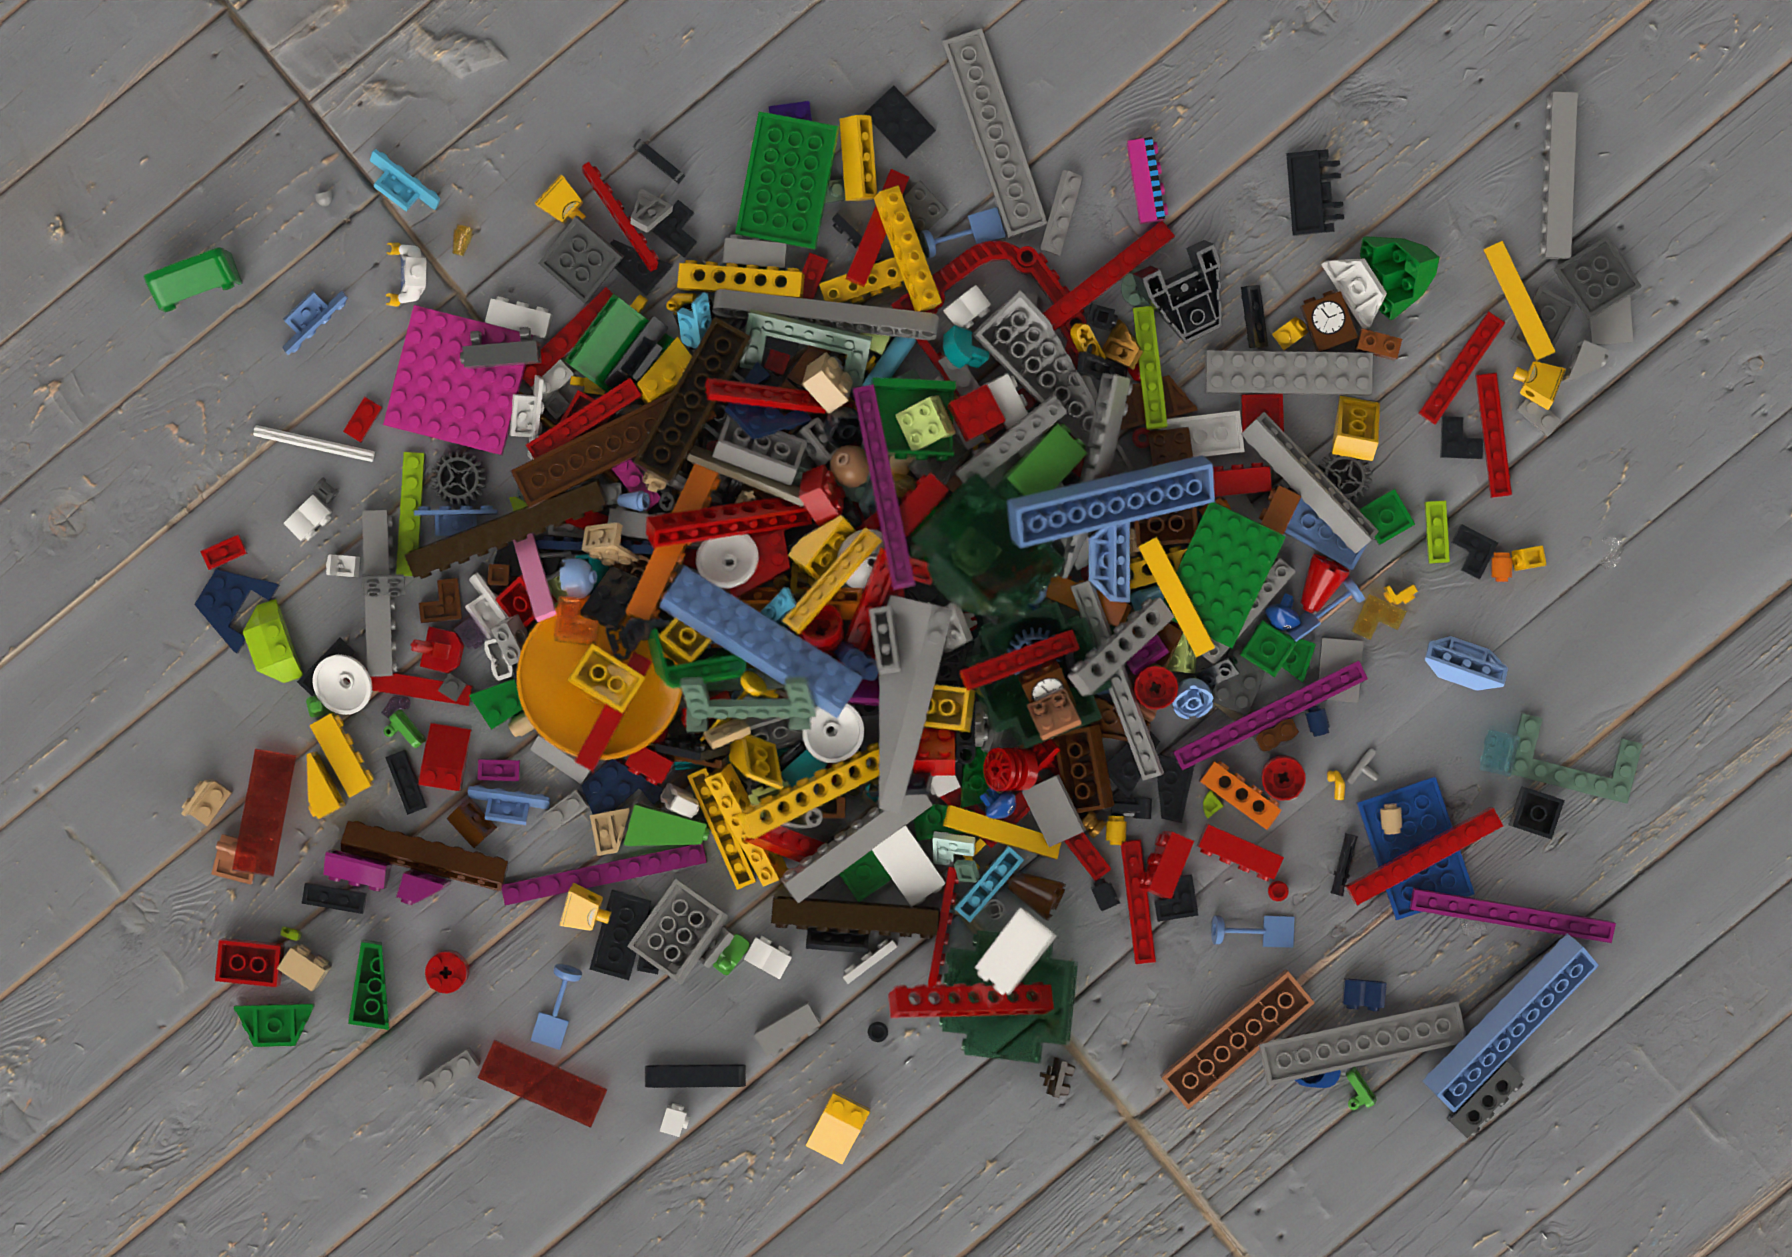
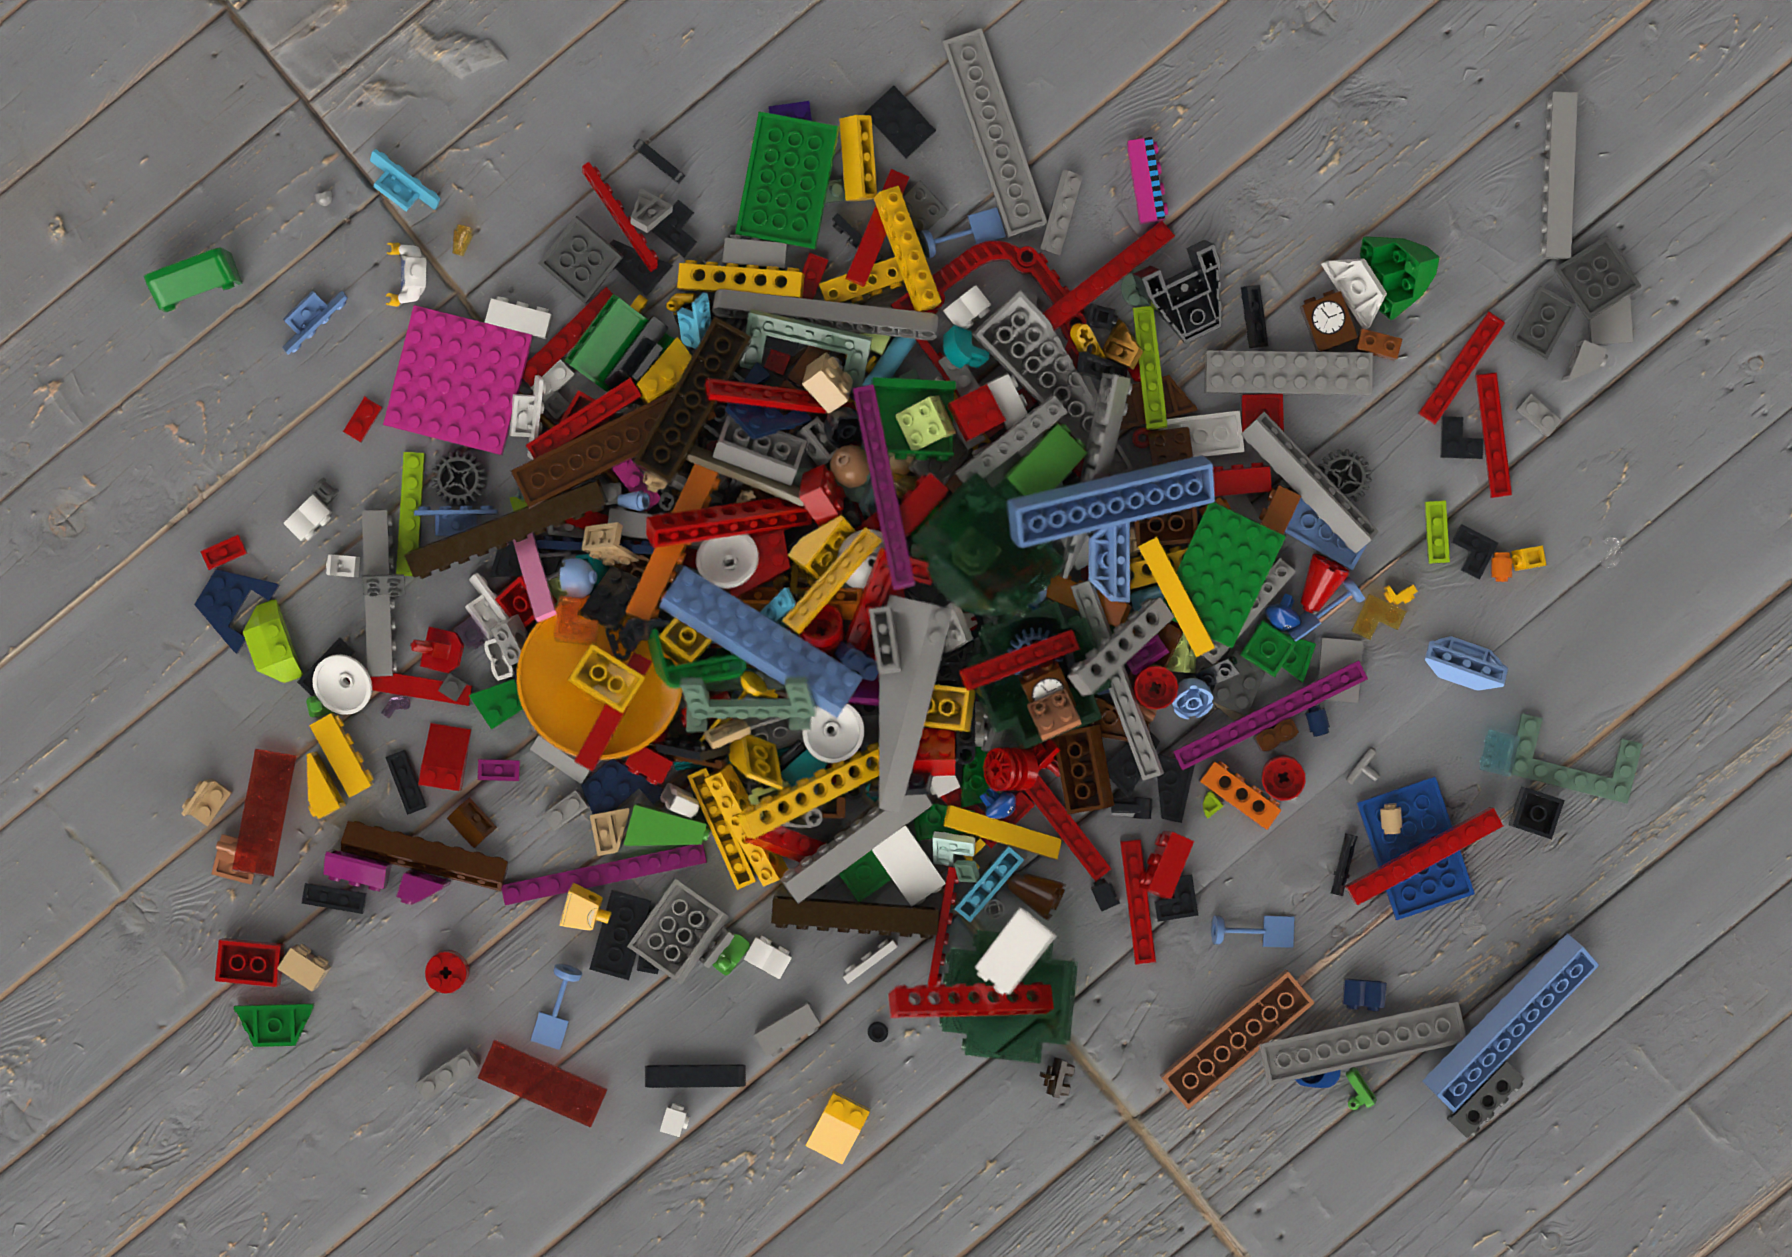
(291, 933): lime tile -> none
(314, 443): white axle -> none
(369, 995): green wedge -> none
(401, 722): bright green piece -> none
(447, 607): reddish brown plate -> none
(498, 574): reddish brown plate -> none
(501, 353): dark grey brick -> none
(508, 806): medium blue bracket -> none
(520, 725): tan brick -> none
(561, 201): yellow torso -> none
(589, 386): yellow plate -> none
(837, 941): black plate -> none
(1053, 810): light grey tile -> none
(1093, 824): pearl gold wheel -> none
(1116, 830): yellow brick -> none
(1239, 851): red brick -> none
(1278, 891): red plate -> none
(1290, 332): yellow bracket -> none
(1309, 191): black hinge -> none
(1335, 776): yellow arm -> none
(1356, 428): yellow slope -> none
(1387, 516): green plate -> none
(1512, 915): magenta plate -> none
(1519, 300): yellow tile -> none
(1540, 382): yellow torso -> none

